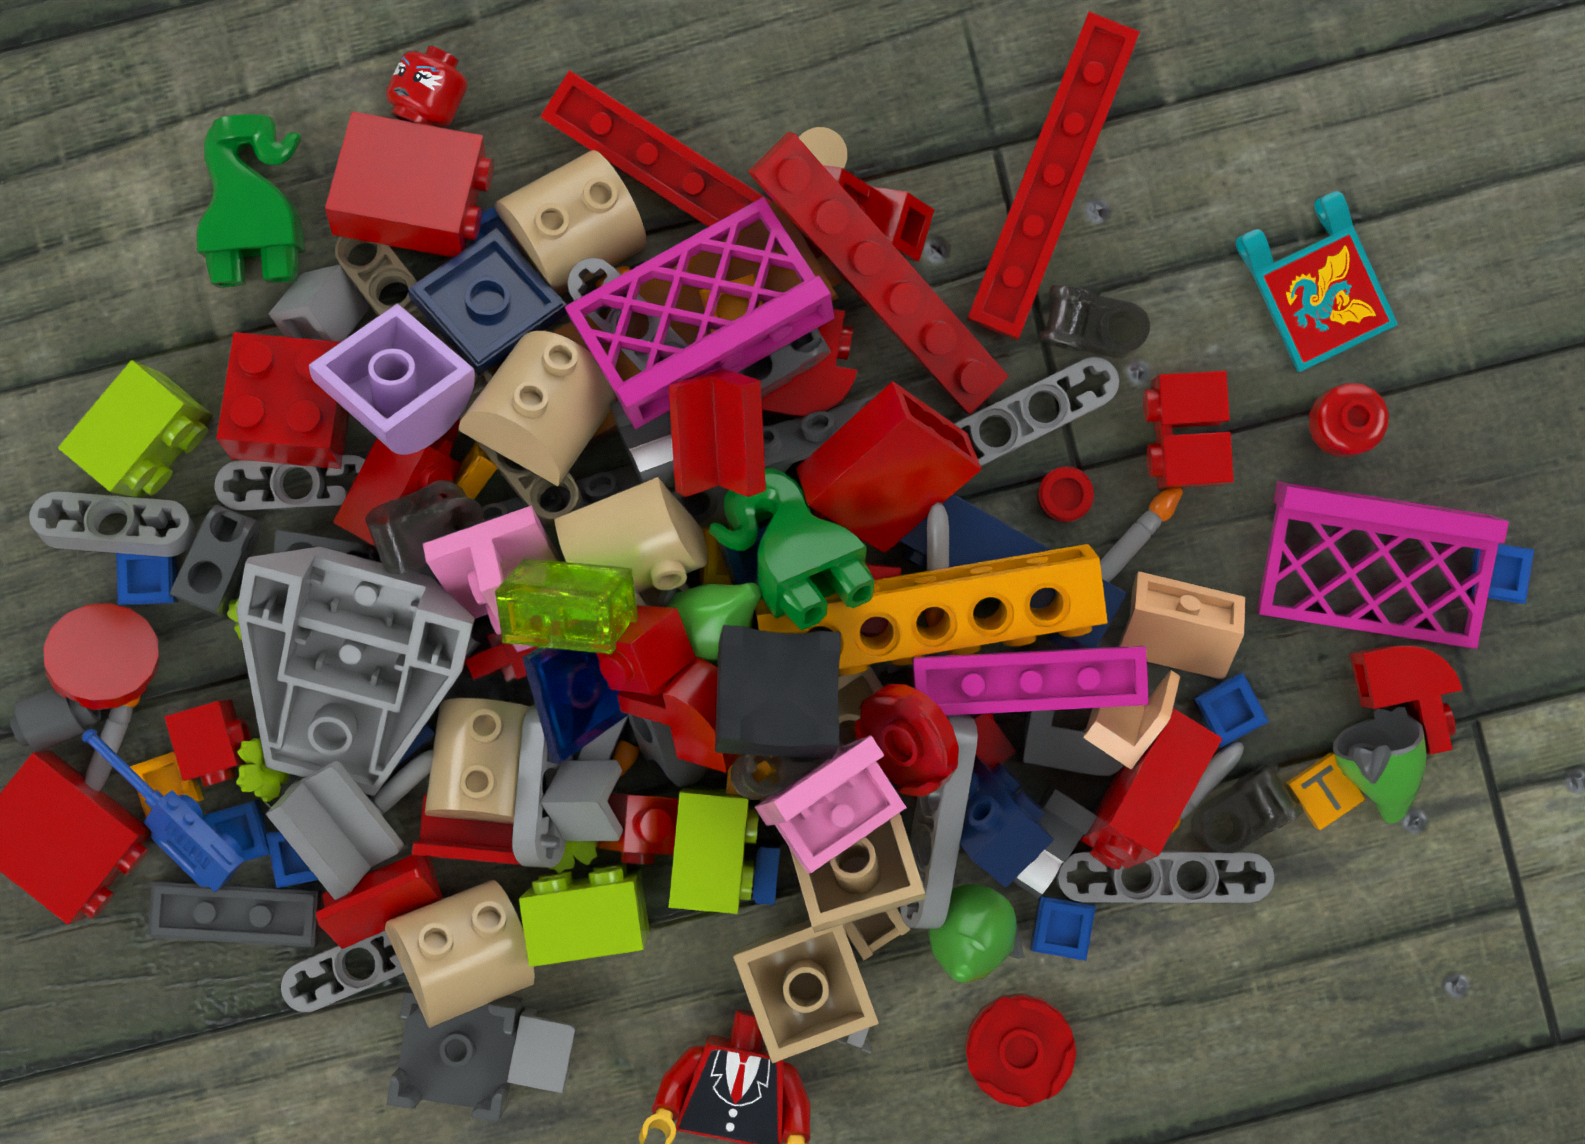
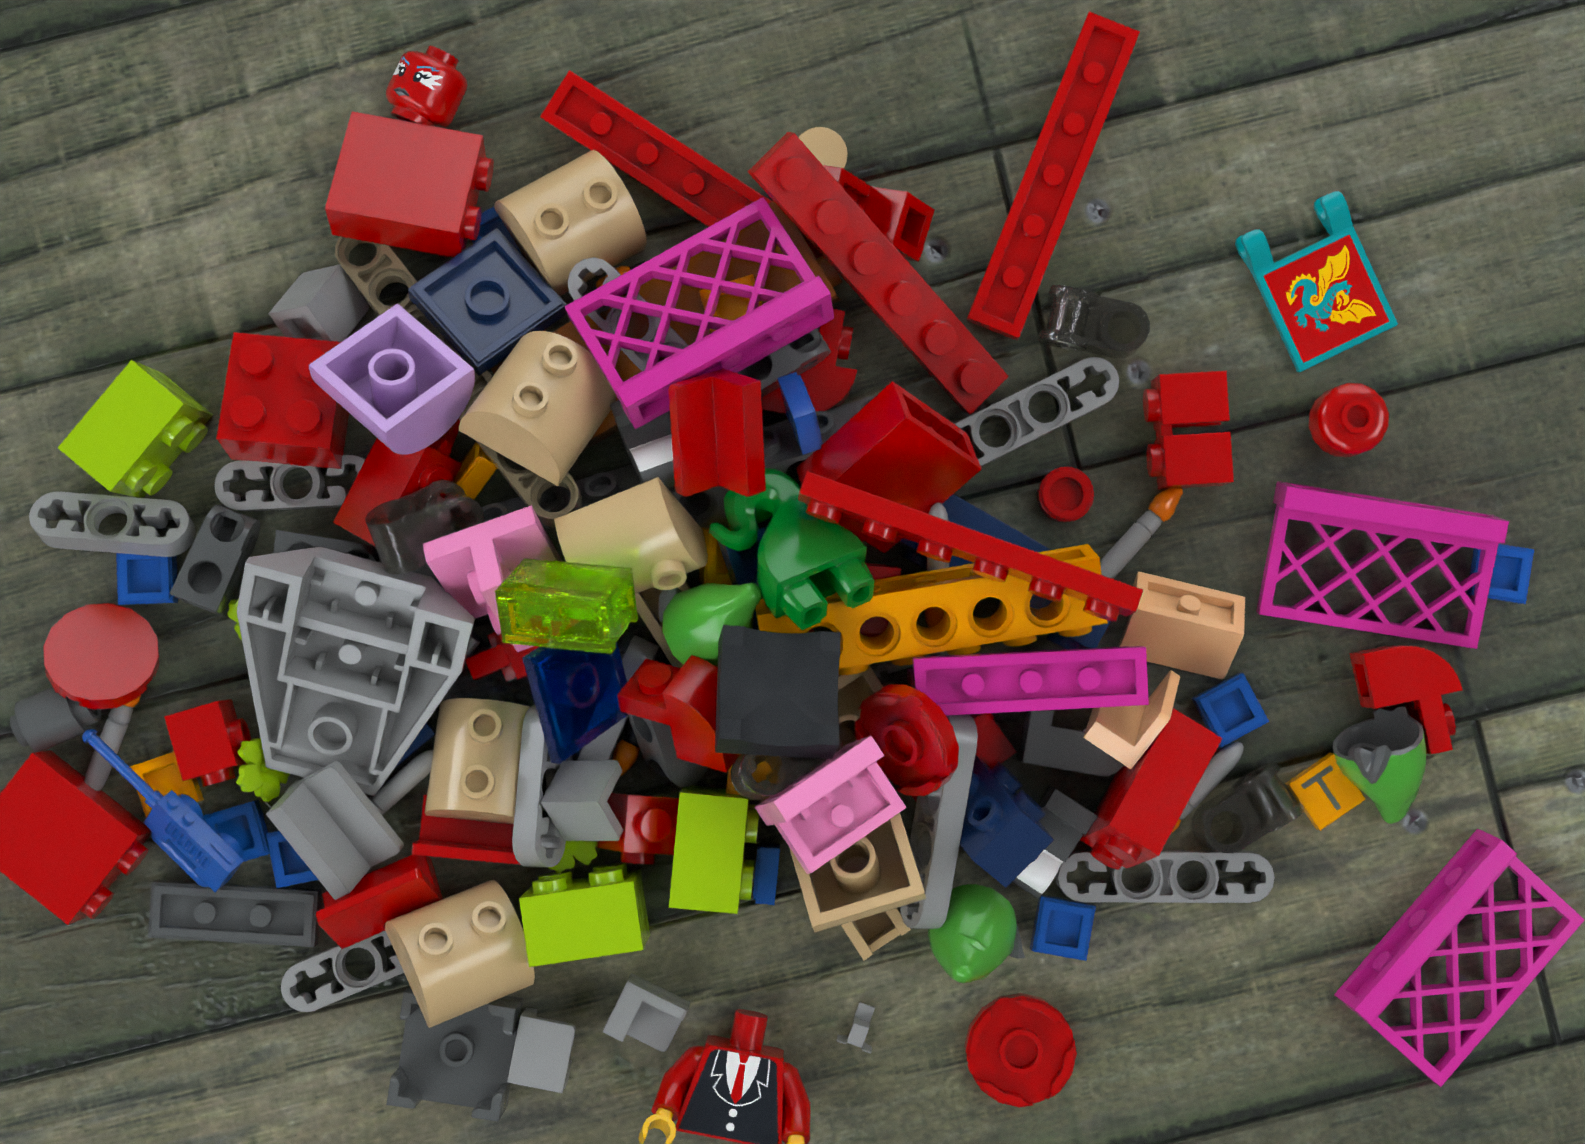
(246, 209): green hips -> none
(646, 1014): none -> light grey panel
(648, 651): red brick -> none
(800, 412): none -> blue tile
(804, 988): tan brick -> none
(990, 555): none -> red plate
(1435, 919): none -> dark pink fence

